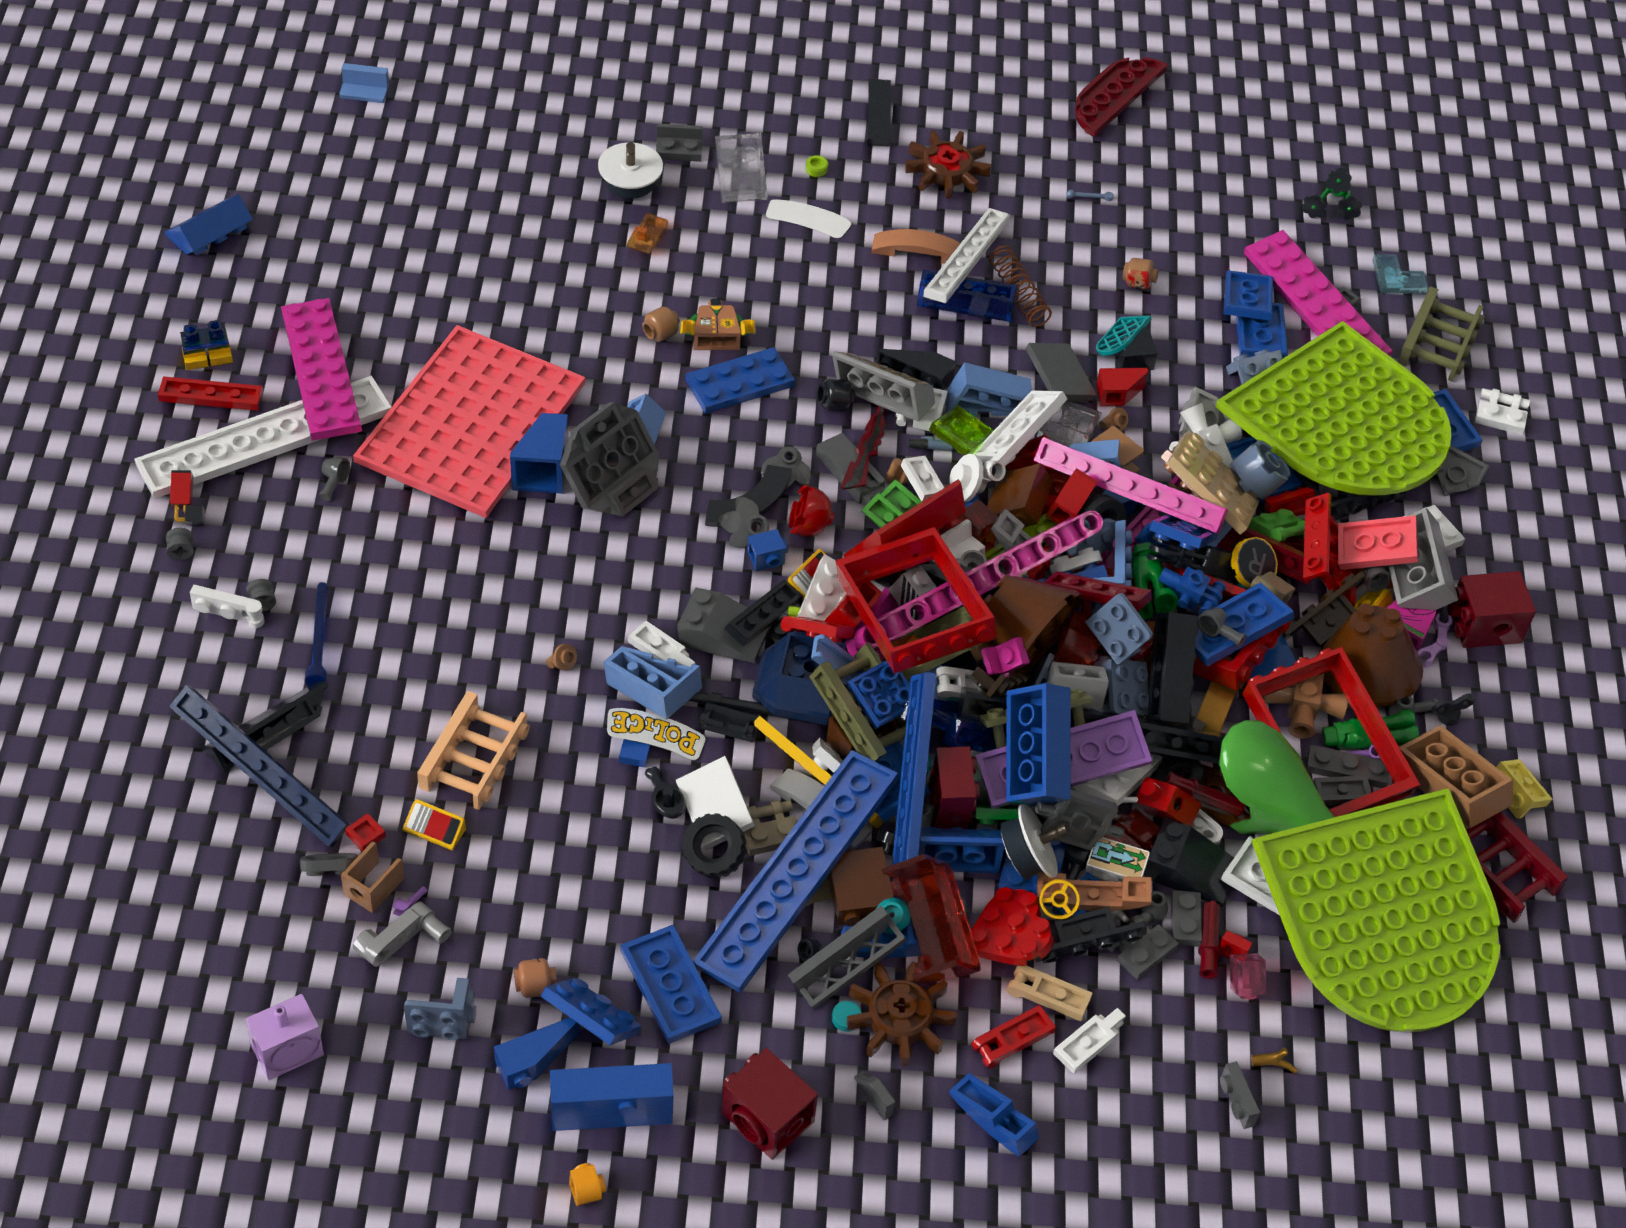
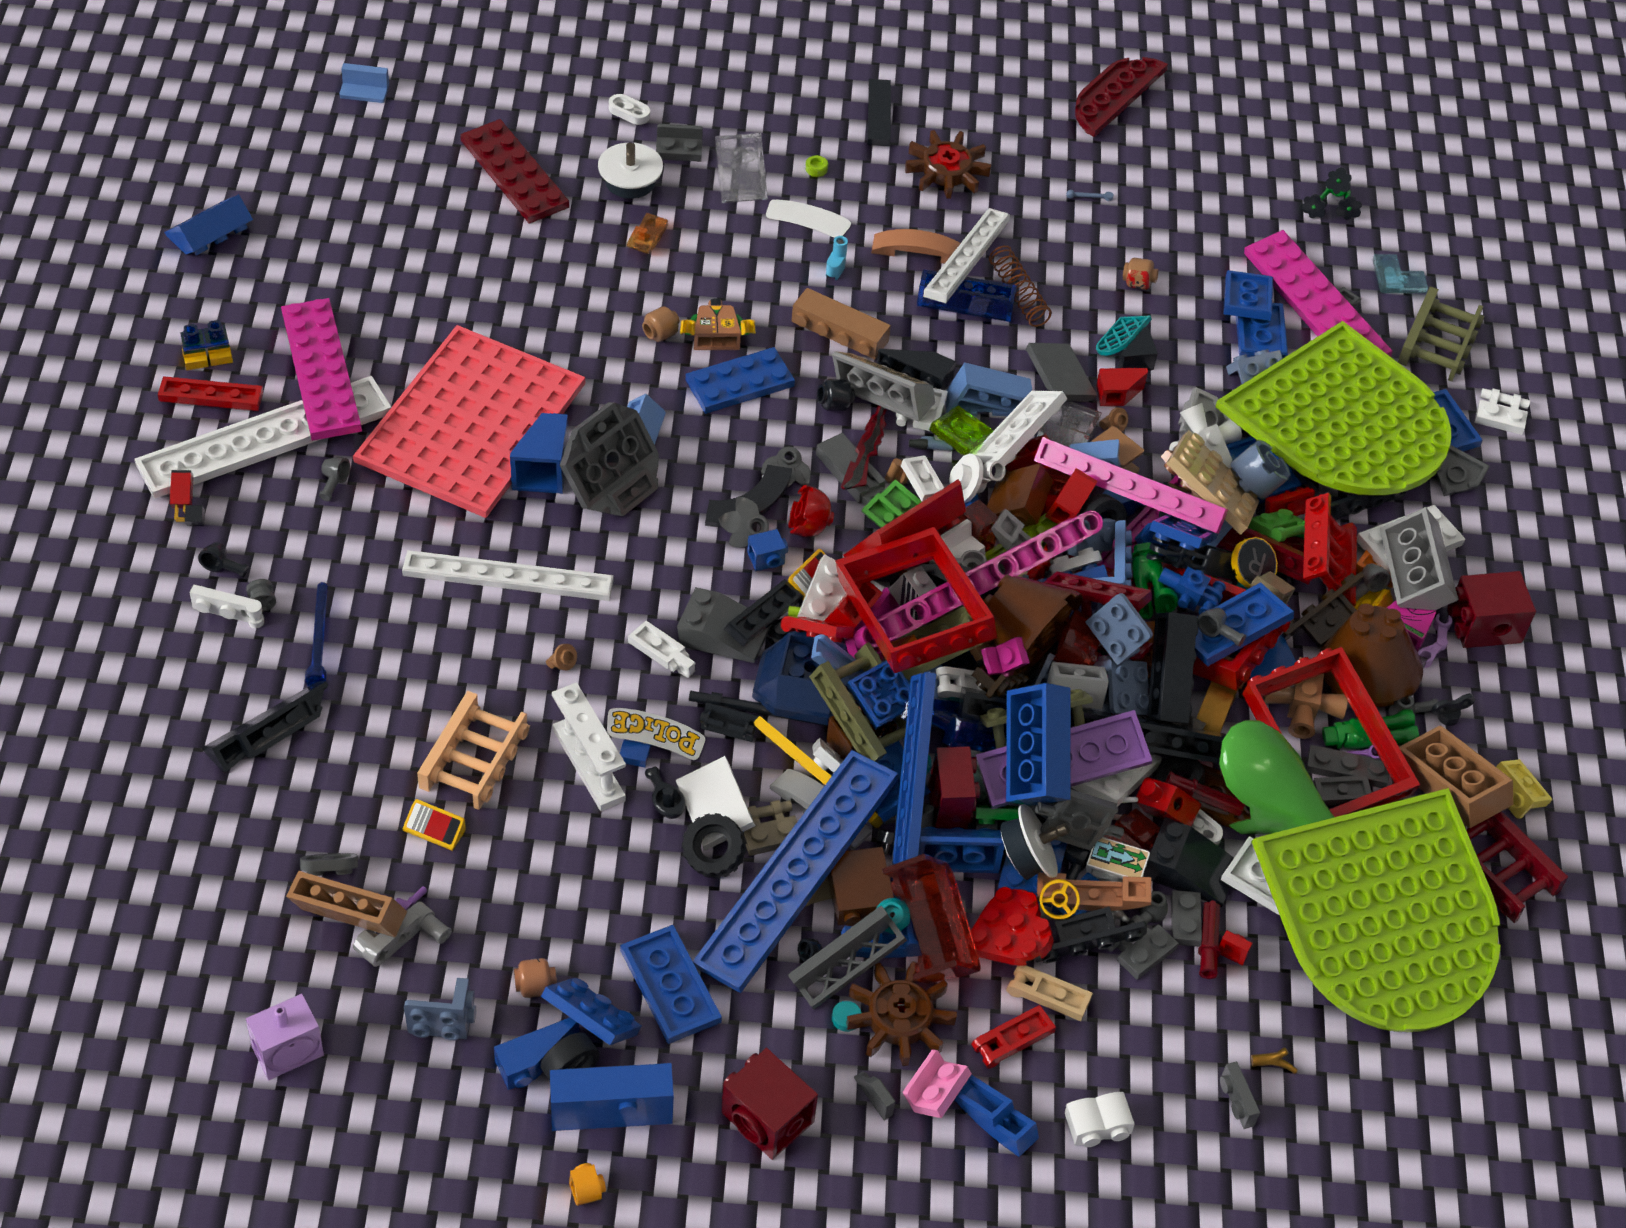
(179, 543): dark grey wheel -> none
(214, 558): none -> black bar
(259, 766): dark blue plate -> none
(347, 903): none -> medium nougat brick
(364, 832): red tile -> none
(381, 889): medium nougat piece -> none
(508, 575): none -> white tile
(514, 171): none -> dark red plate
(571, 1053): none -> black tyre
(588, 747): none -> white fence
(629, 109): none -> white plate
(652, 681): medium blue wedge -> none
(837, 260): none -> medium azure piece
(840, 323): none -> medium nougat brick
(935, 1085): none -> bright pink bracket
(1089, 1040): white hinge -> none
(1099, 1119): none -> white brick
(1248, 975): clear pink brick -> none
(1377, 542): coral plate -> none

